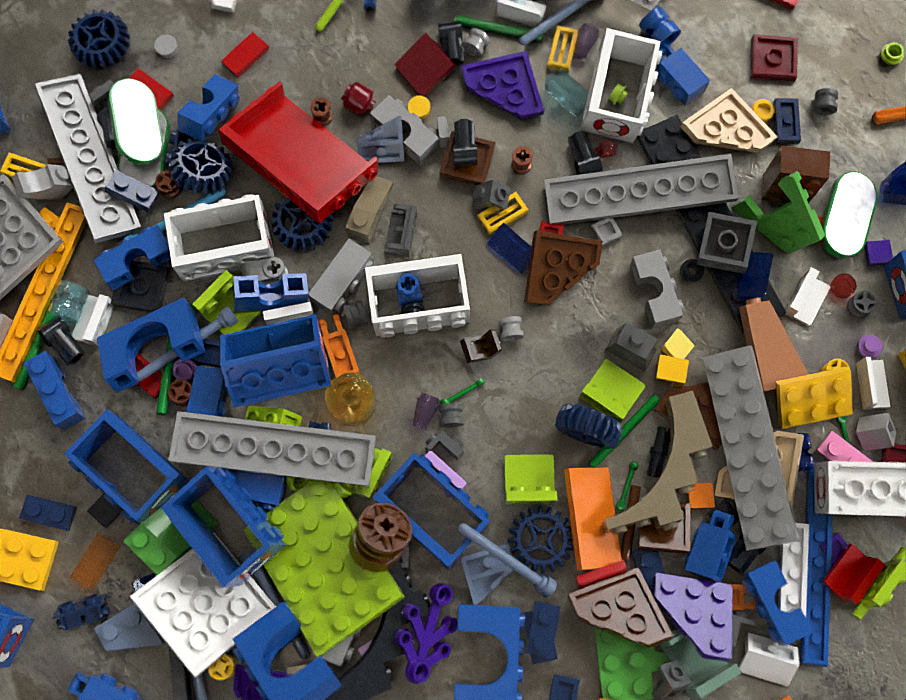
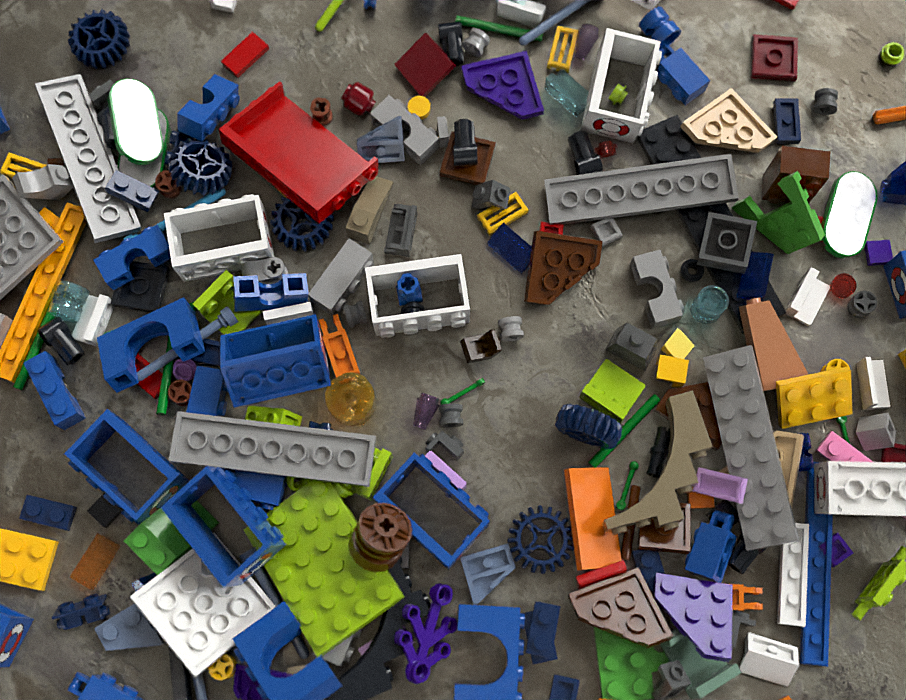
(160, 92): red tile -> none
(166, 46): light grey tile -> none
(527, 156): copper bush -> none
(529, 479): lime bracket -> none
(542, 583): sand blue piece -> none
(709, 304): none -> clear light blue wheel
(720, 485): none -> lavender tile
(764, 110): yellow tile -> none
(783, 626): blue arch -> none
(853, 574): red panel -> none
(870, 346): medium lavender plate -> none

